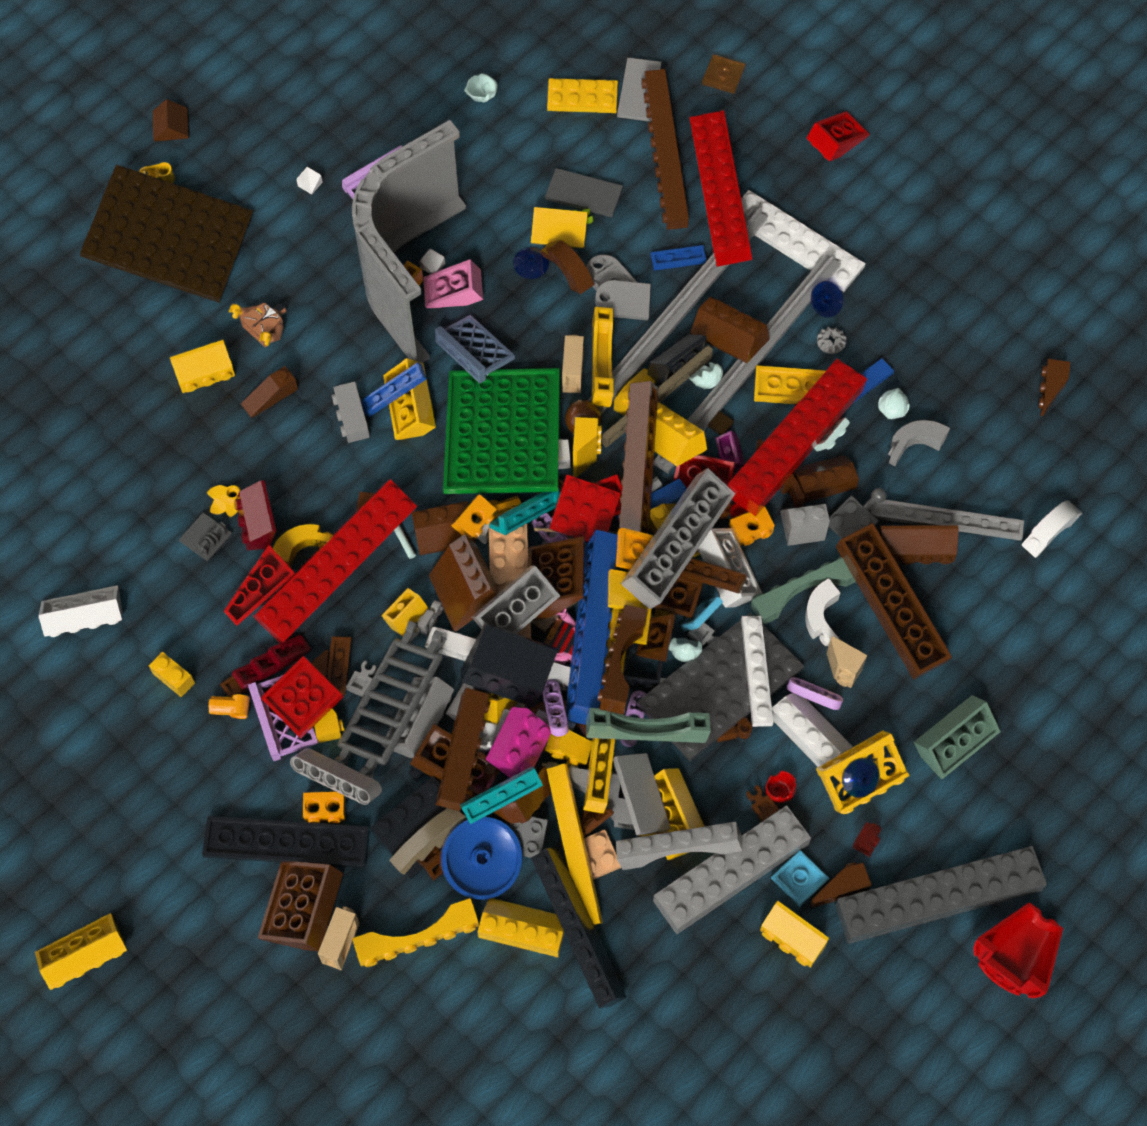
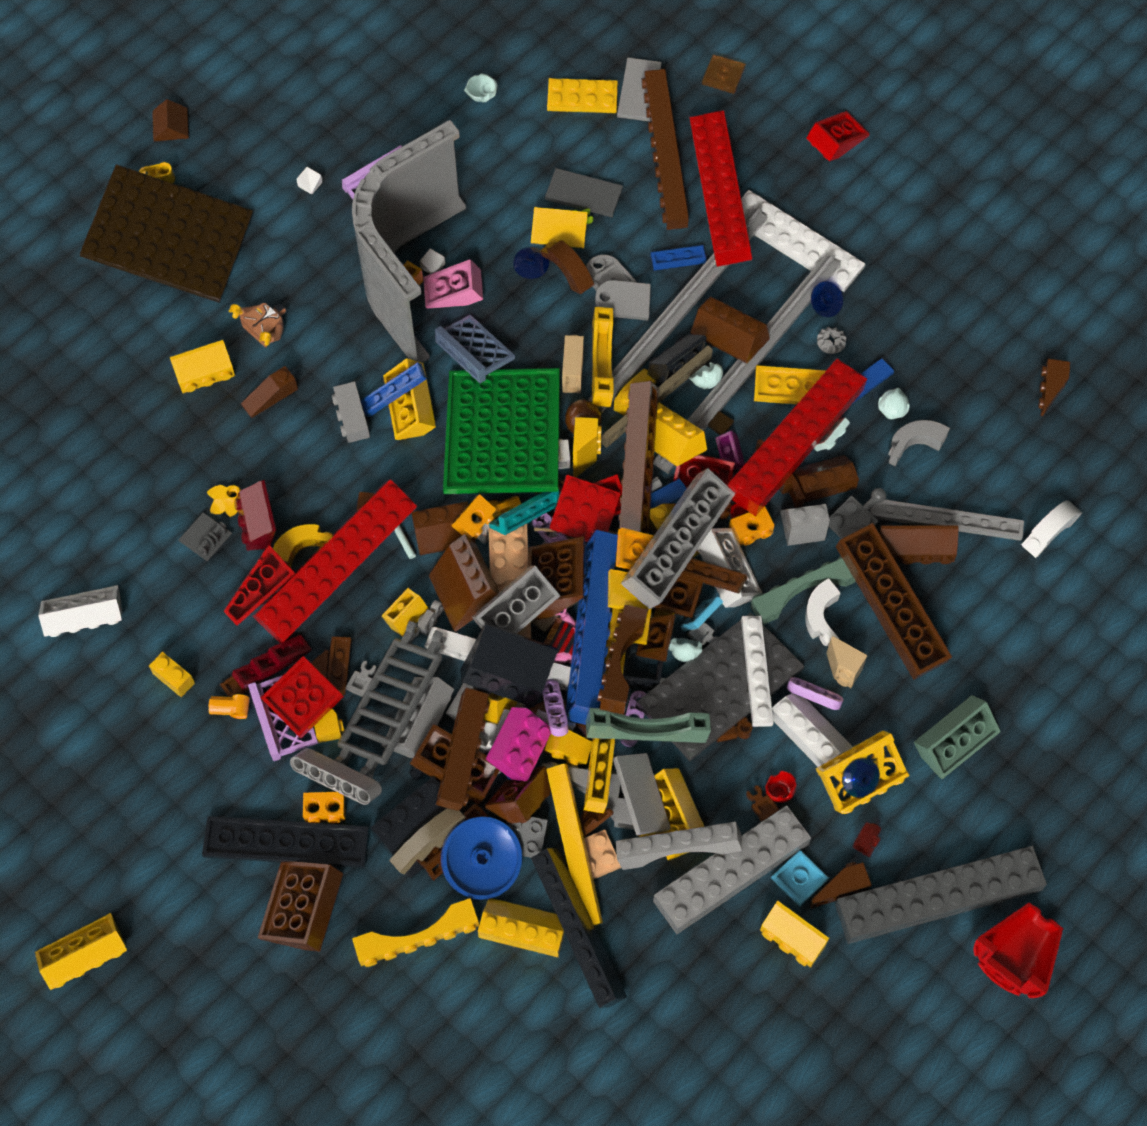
(338, 938): tan window -> none
(501, 795): teal fence -> none

